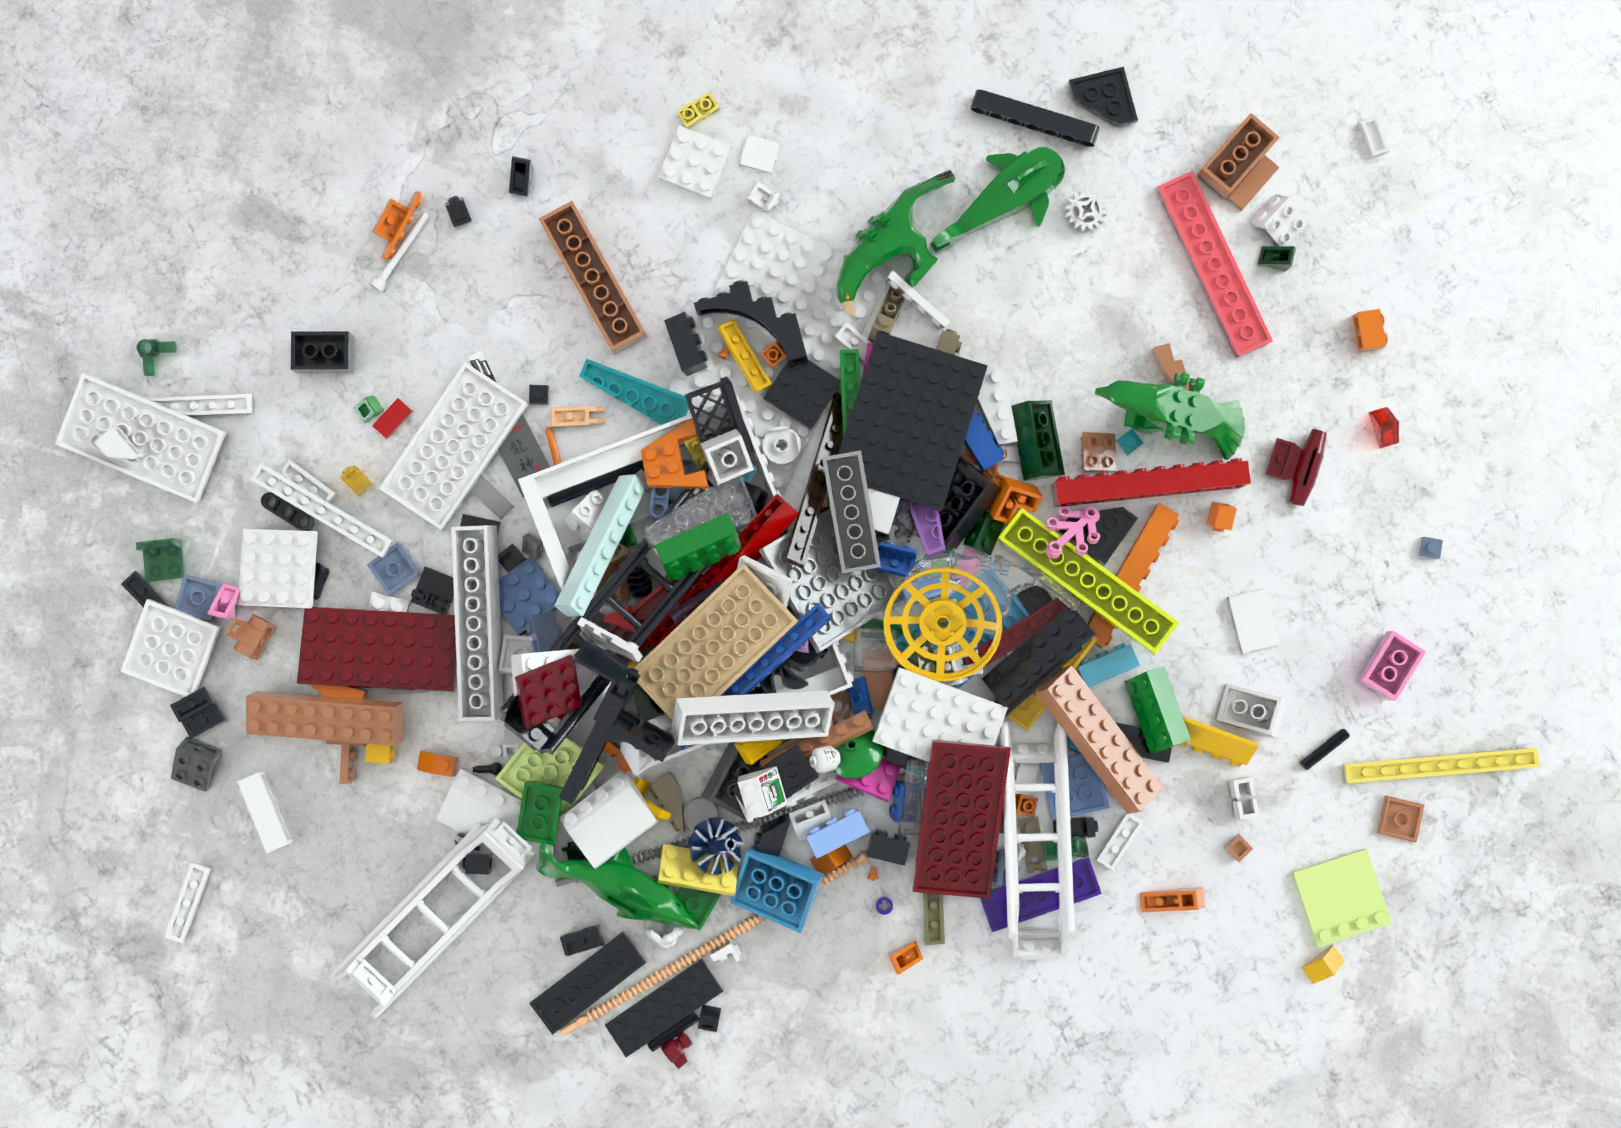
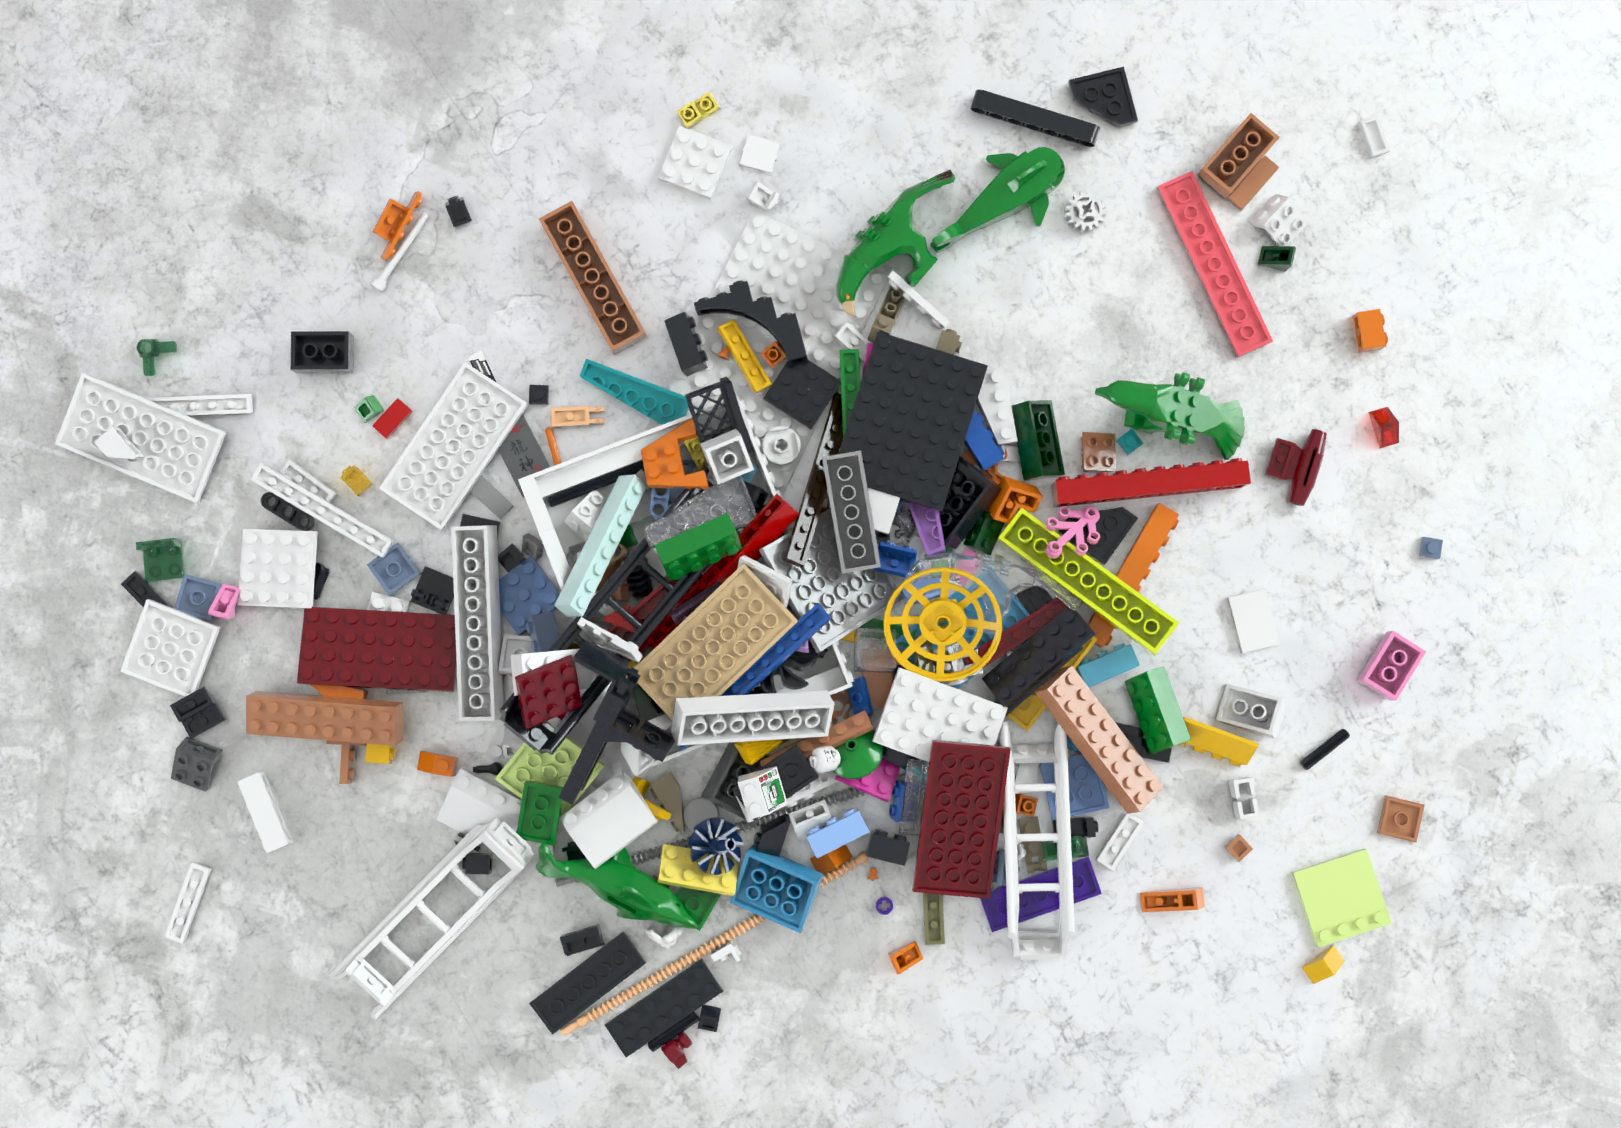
(251, 635): nougat piece -> none
(520, 176): black slope -> none
(612, 750): orange slope -> none
(1166, 364): nougat slope -> none
(1221, 516): orange brick -> none
(1441, 765): light yellow plate -> none

